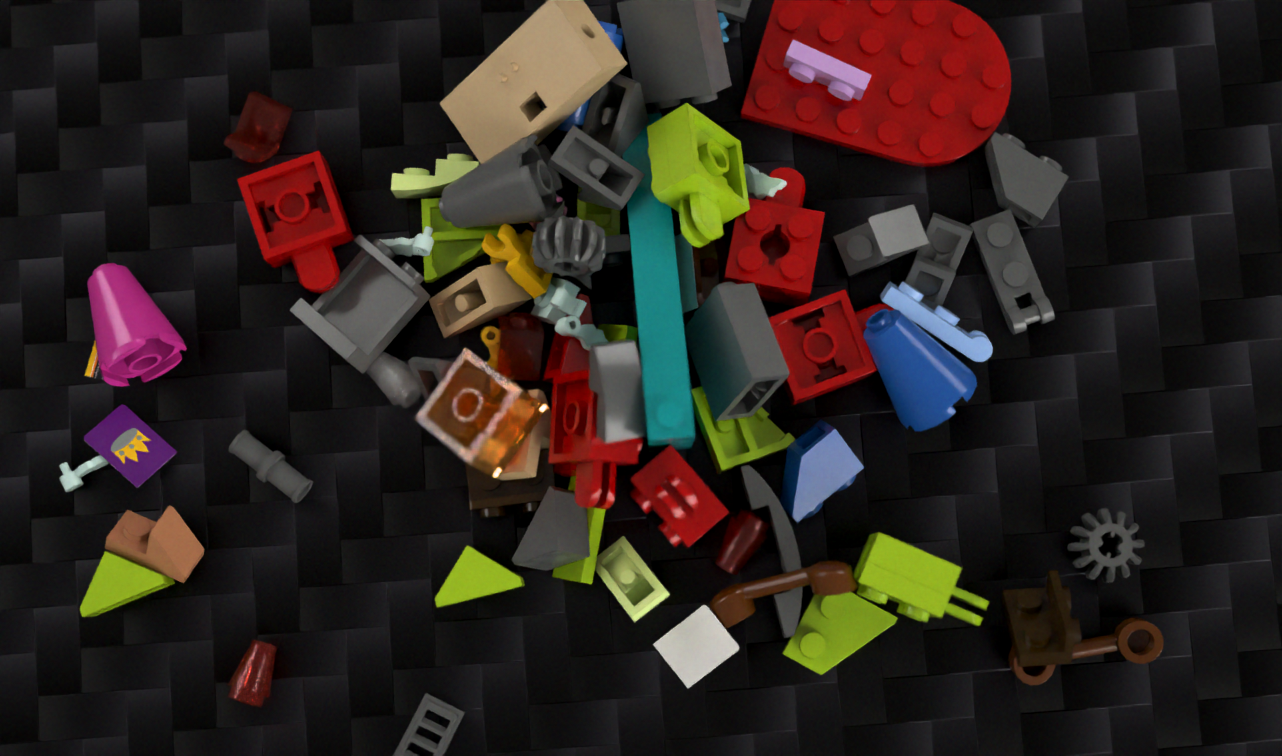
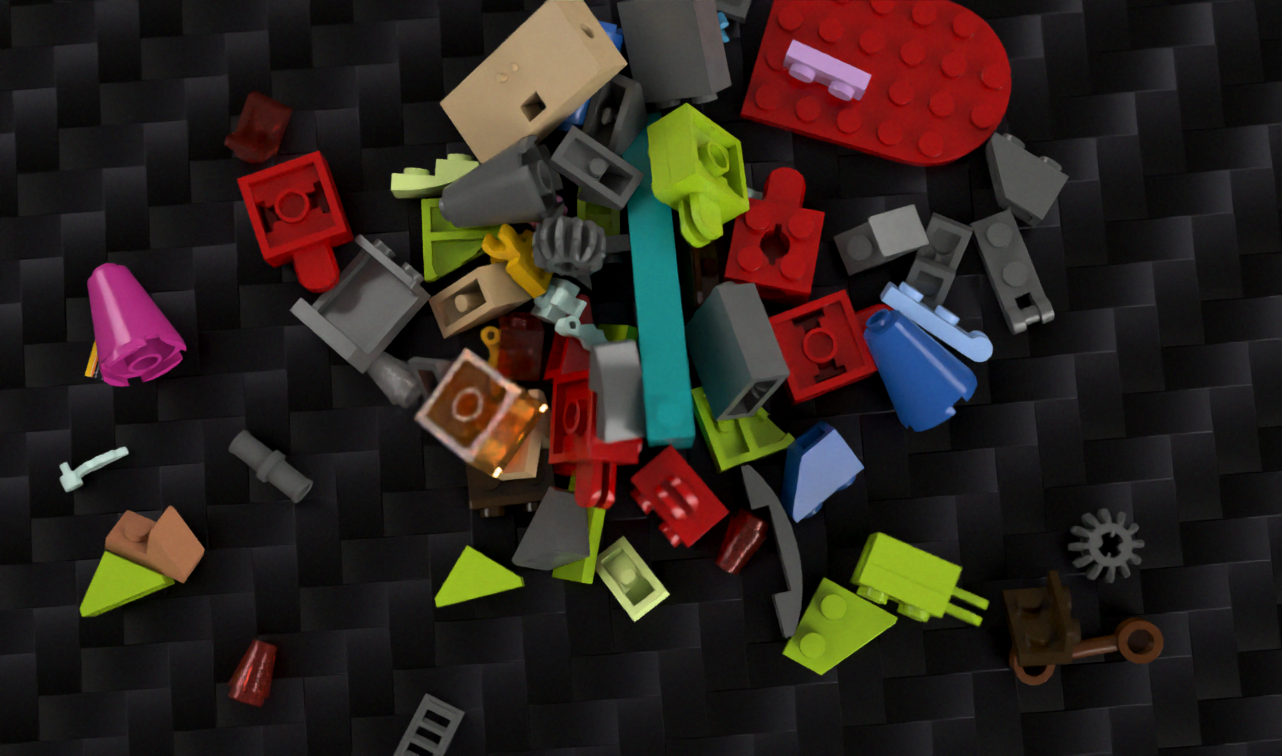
(129, 445): dark purple sticker -> none
(420, 245): light aqua piece -> none
(686, 273): sticker -> none
(696, 646): white sticker -> none
(761, 184): light aqua piece -> none
(825, 578): reddish brown piece -> none

